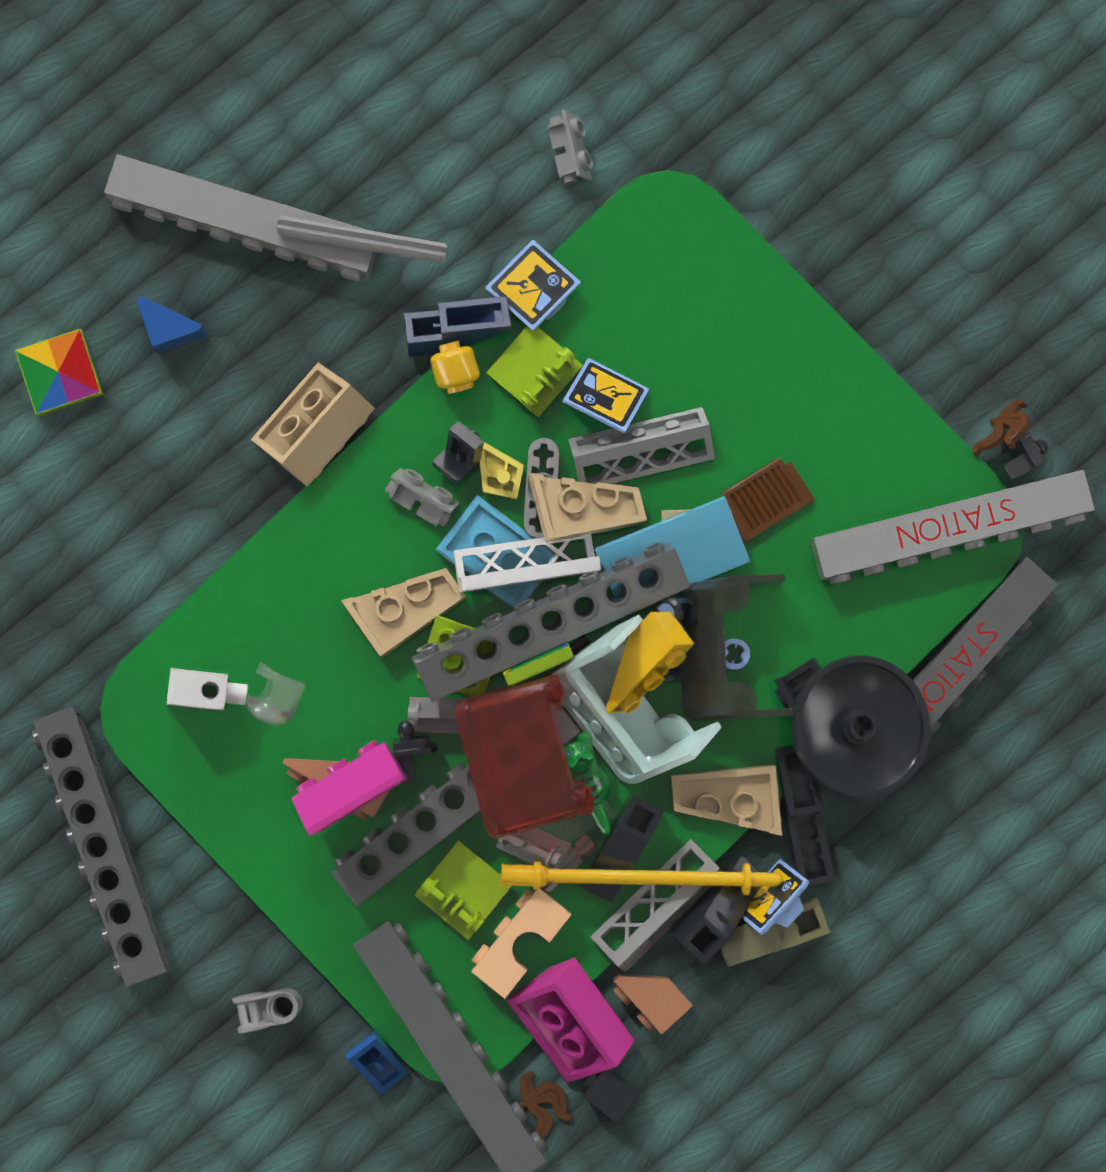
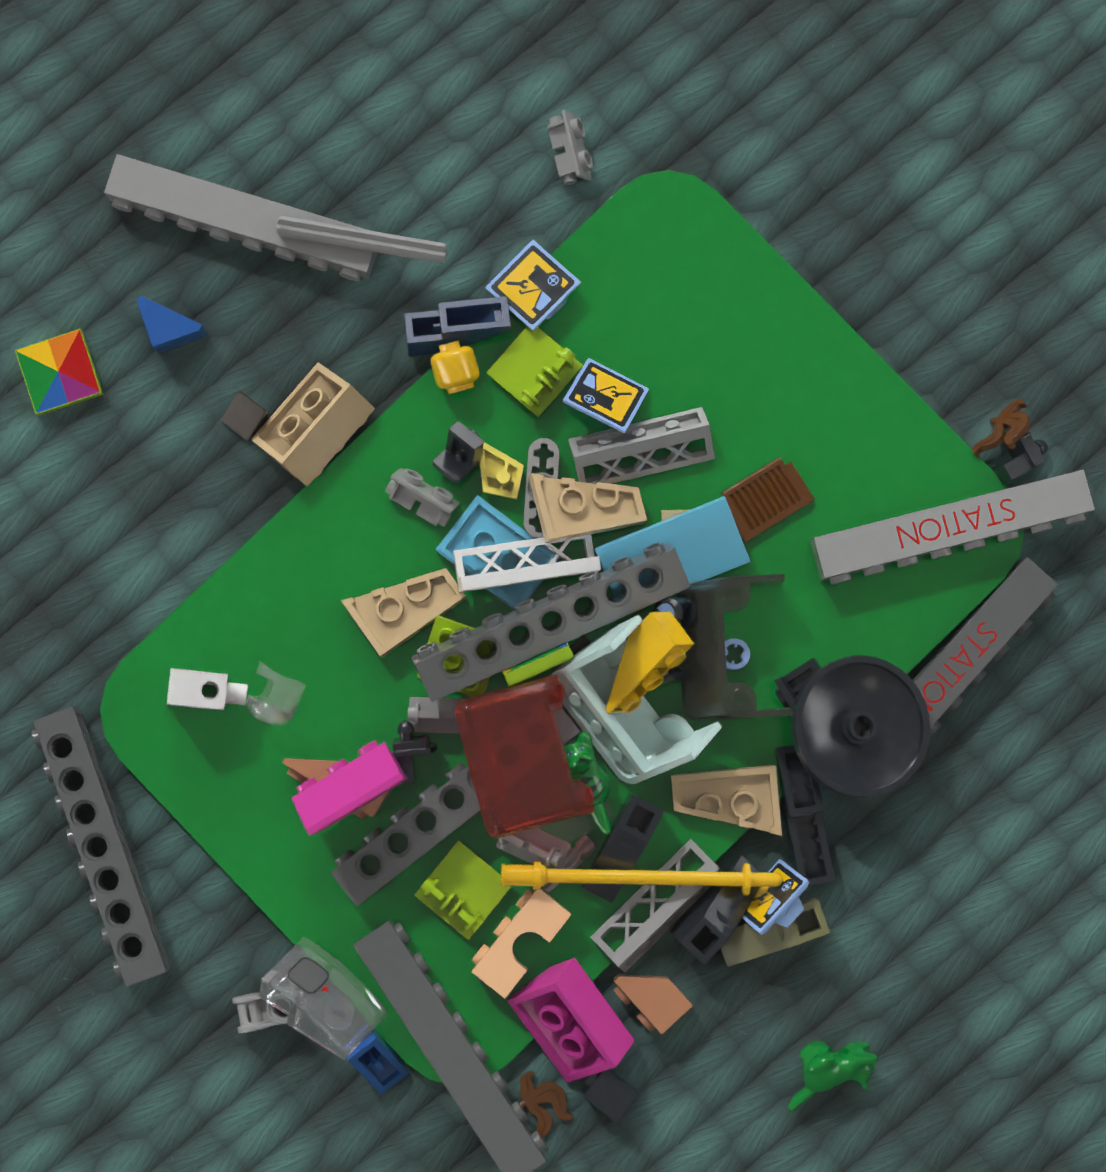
(244, 416): none -> dark brown slope
(322, 998): none -> clear slope
(828, 1068): none -> green animal

